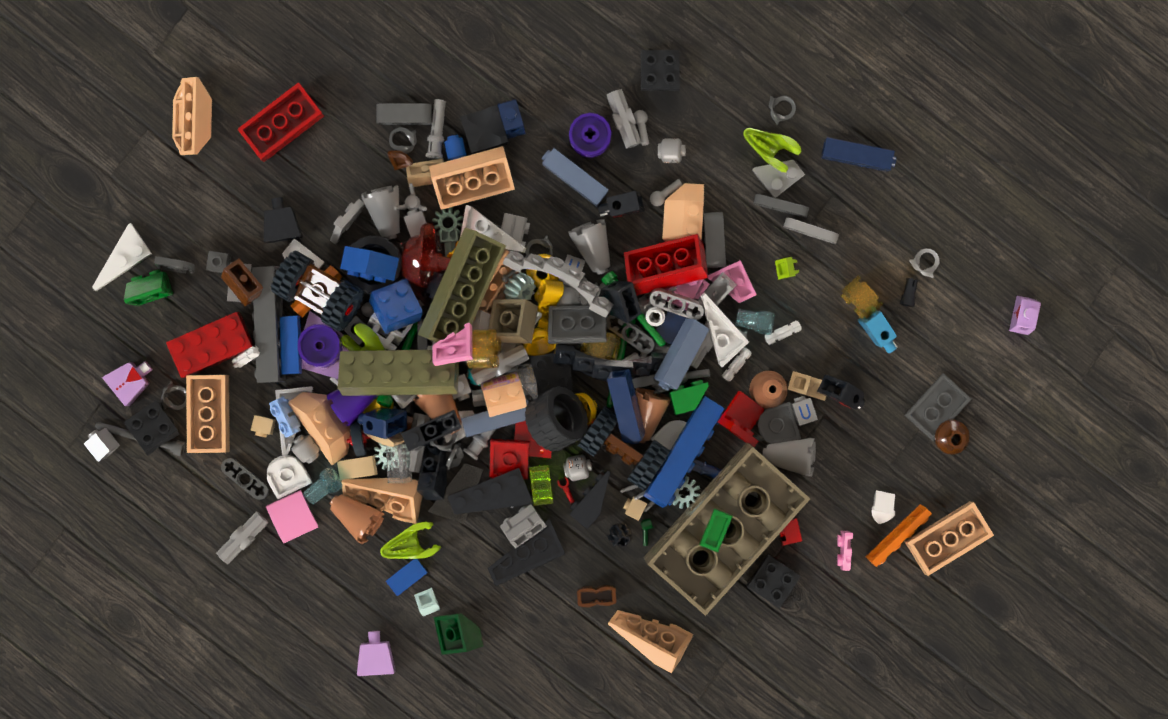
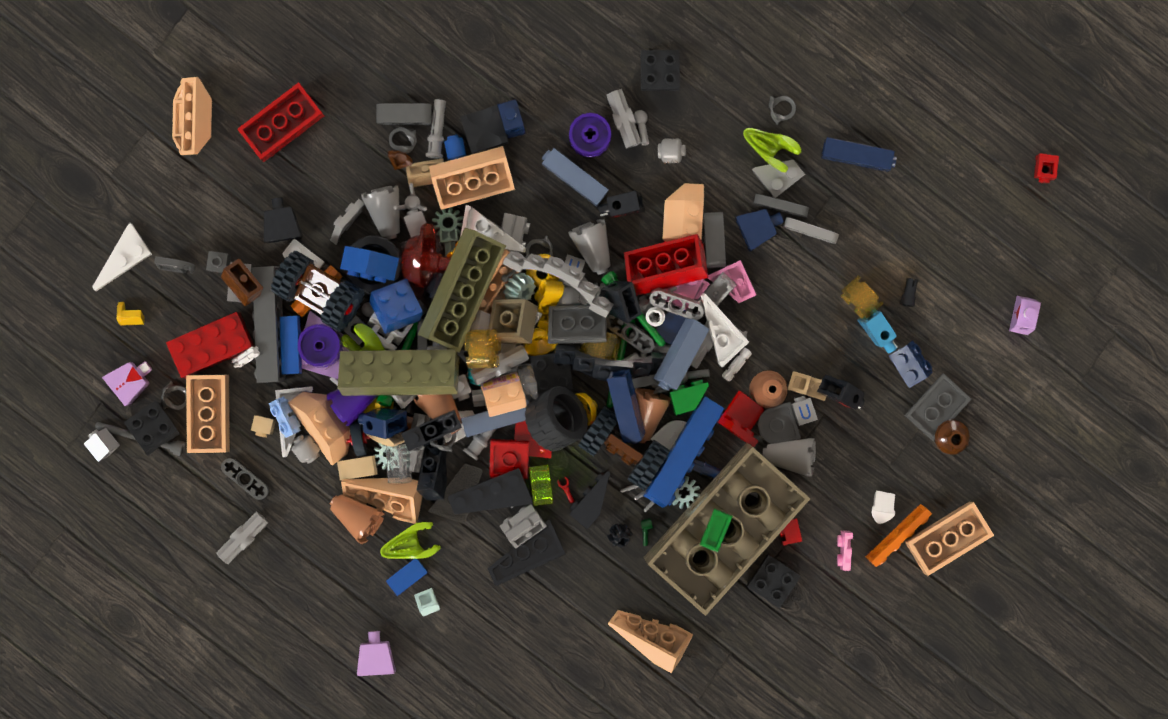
(129, 317): none -> yellow tile
(147, 289): green slope -> none
(287, 475): white tile -> none
(292, 516): bright pink slope -> none
(328, 483): clear light blue piece -> none
(454, 347): bright pink wing -> none
(455, 462): dark grey piece -> none
(457, 634): dark green slope -> none
(577, 467): light grey head -> none
(602, 595): reddish brown brick -> none
(634, 508): tan plate -> none
(658, 198): light grey bar -> none
(758, 227): none -> dark blue torso
(759, 321): clear light blue piece -> none
(783, 332): white axle -> none
(785, 268): lime tile -> none
(911, 364): none -> bracket
(929, 271): light grey piece -> none
(1050, 163): none -> red brick

